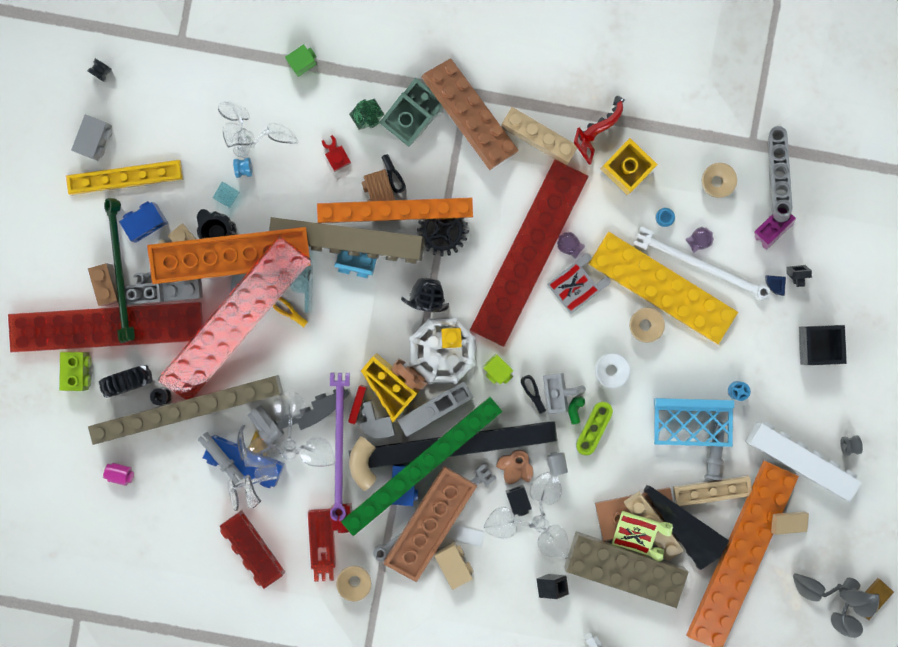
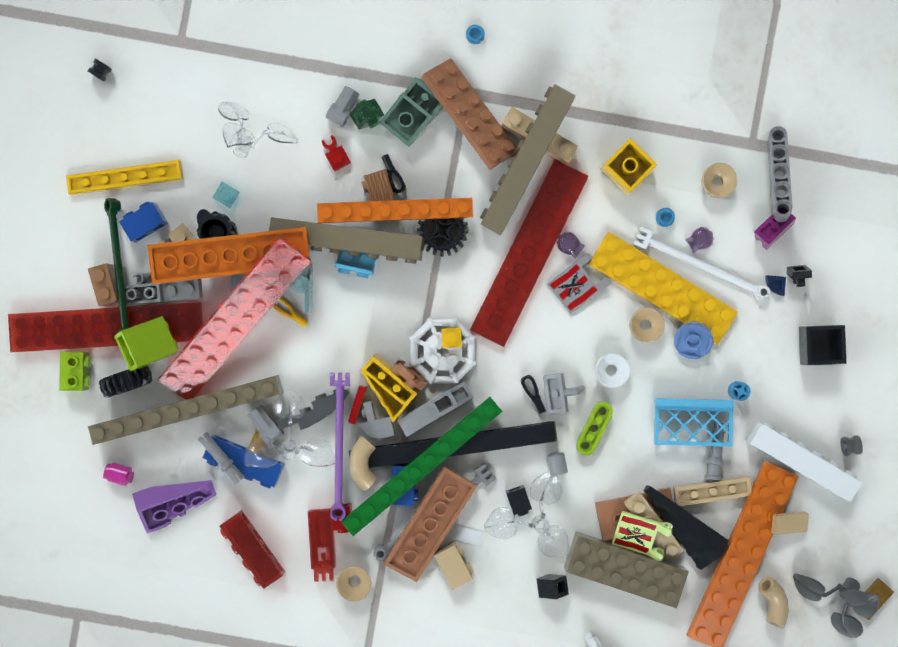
(92, 137): light grey brick -> none
(146, 343): none -> lime brick
(156, 392): black bush -> none
(163, 503): none -> medium lavender wedge
(242, 167): dark azure wheel -> none
(261, 475): clear plant -> none
(301, 60): bright green brick -> none
(341, 108): none -> light grey piece
(427, 296): black piece -> none
(475, 34): none -> dark azure plate
(498, 370): lime brick -> none
(515, 470): nougat plate -> none
(528, 158): none -> dark tan brick
(573, 408): green arm -> none
(594, 129): red piece -> none
(693, 340): none -> medium blue tile
(776, 600): none -> tan cylinder

